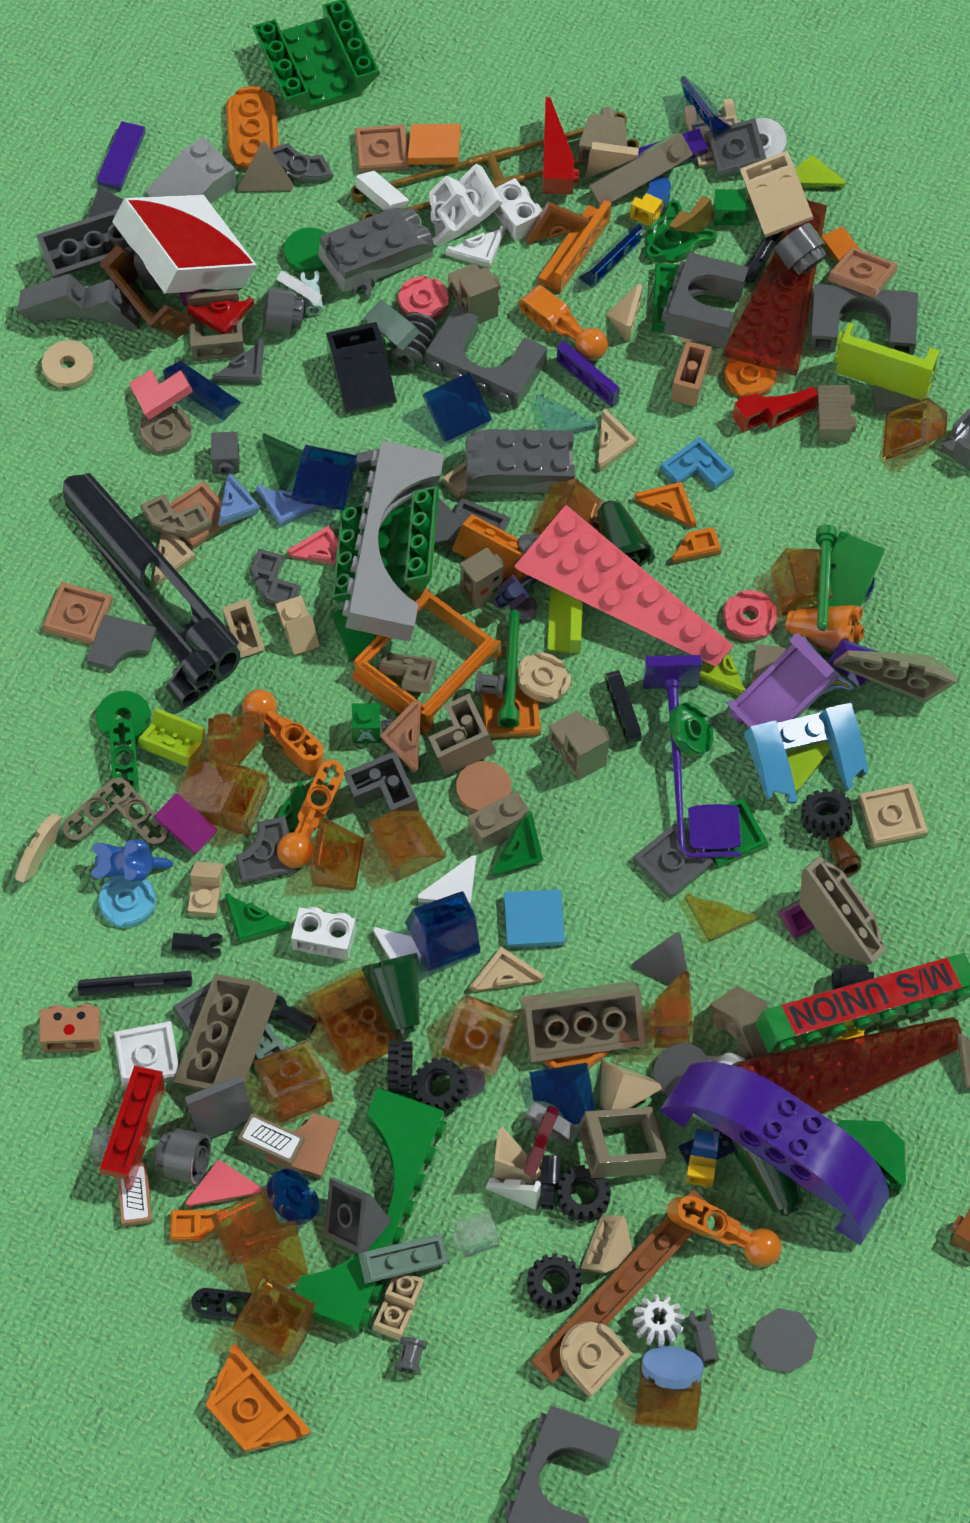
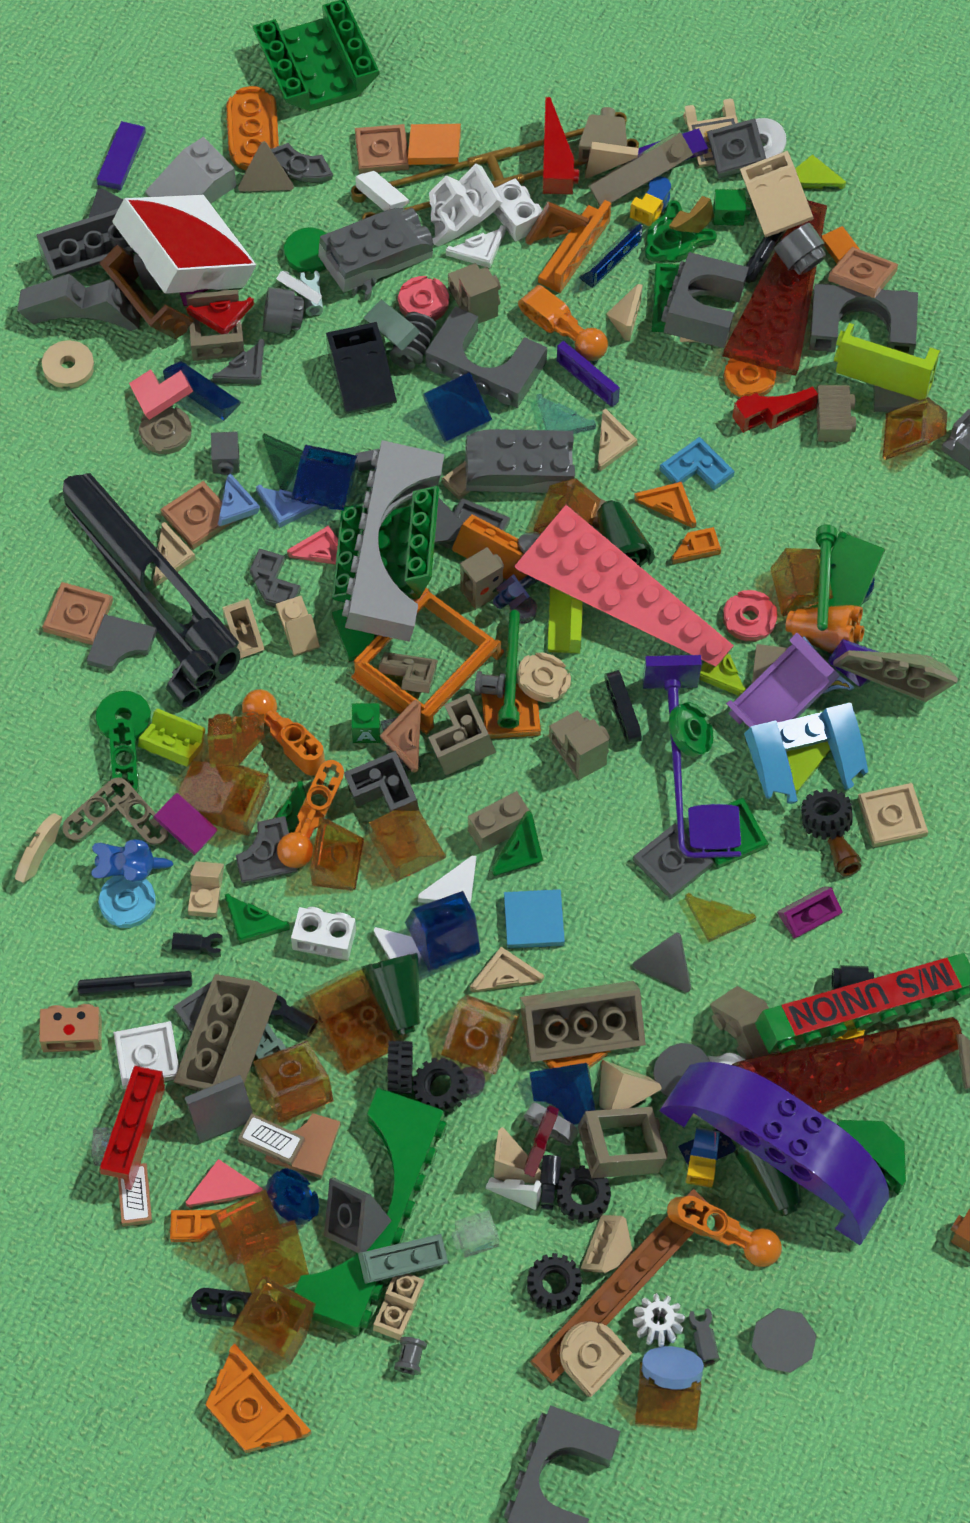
(183, 524): dark tan tile -> none
(184, 1155): dark grey piece -> none
(482, 785): nougat tile -> none
(672, 1014): clear orange slope -> none
(691, 374): nougat brick -> none
(704, 107): clear blue slope -> none
(839, 912): dark tan wedge -> none

